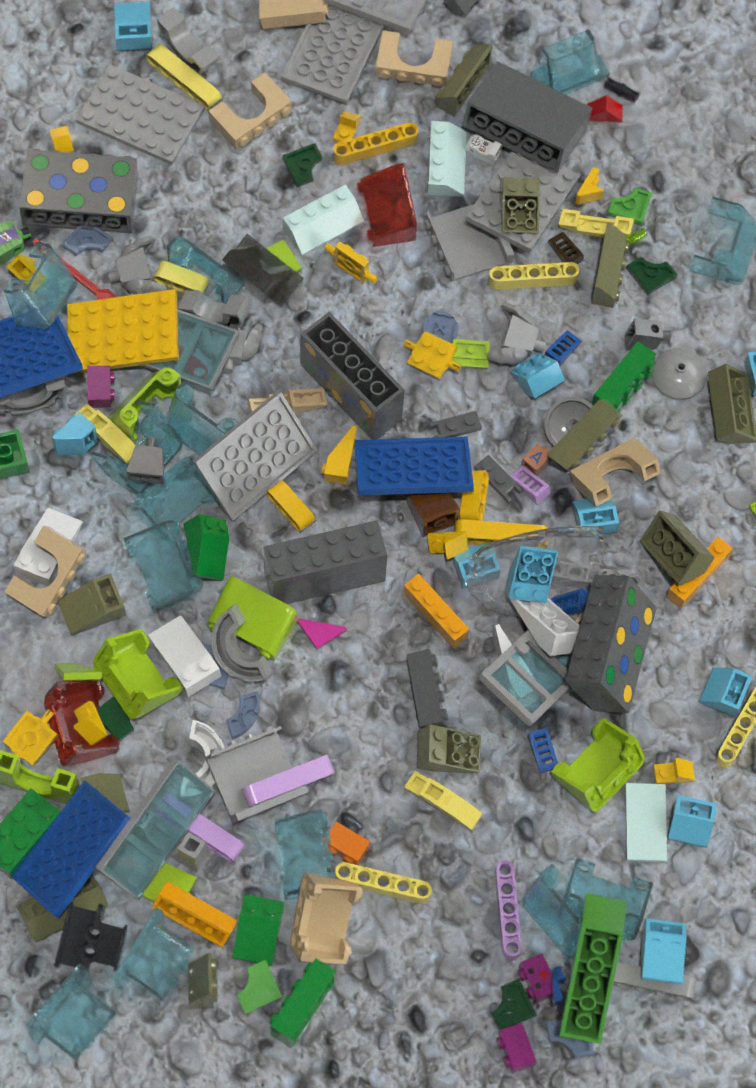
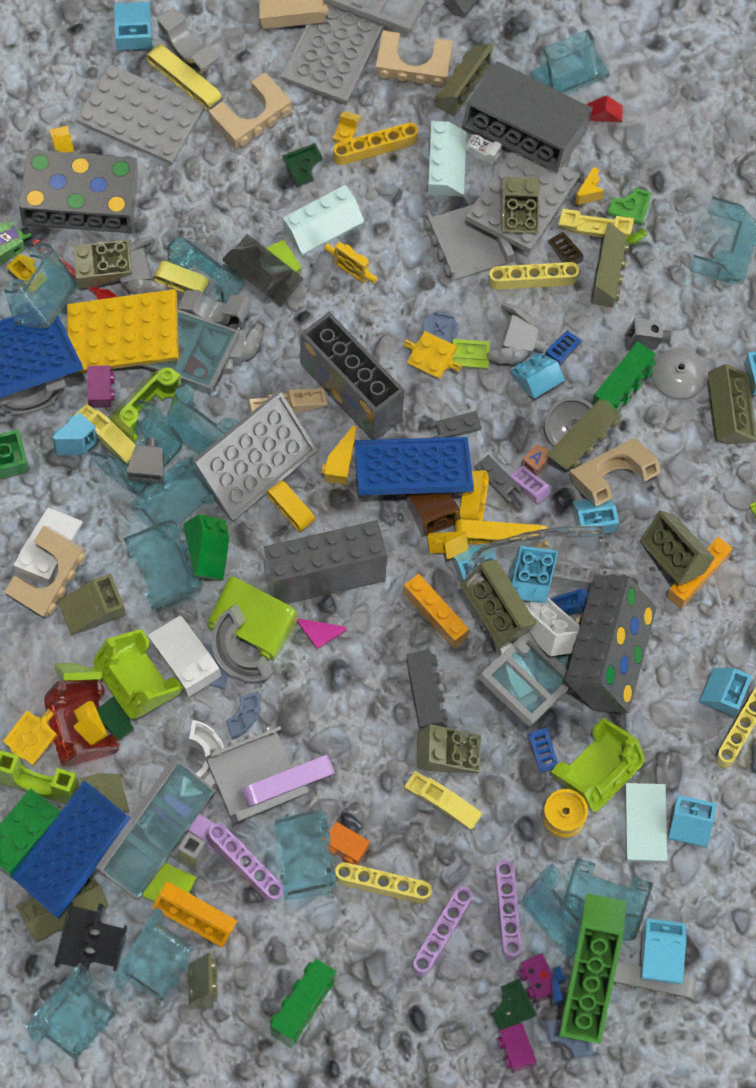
(84, 240): sand blue tile -> none
(101, 262): none -> olive slope
(253, 864): none -> lavender beam
(258, 929): green slope -> none
(260, 988): bright green tile -> none
(323, 918): tan windscreen -> none
(389, 206): clear red windscreen -> none
(438, 940): none -> lavender beam
(498, 603): none -> olive slope
(568, 824): none -> yellow wheel
(621, 89): black pin -> none
(651, 275): dark green tile -> none
(671, 773): yellow slope -> none

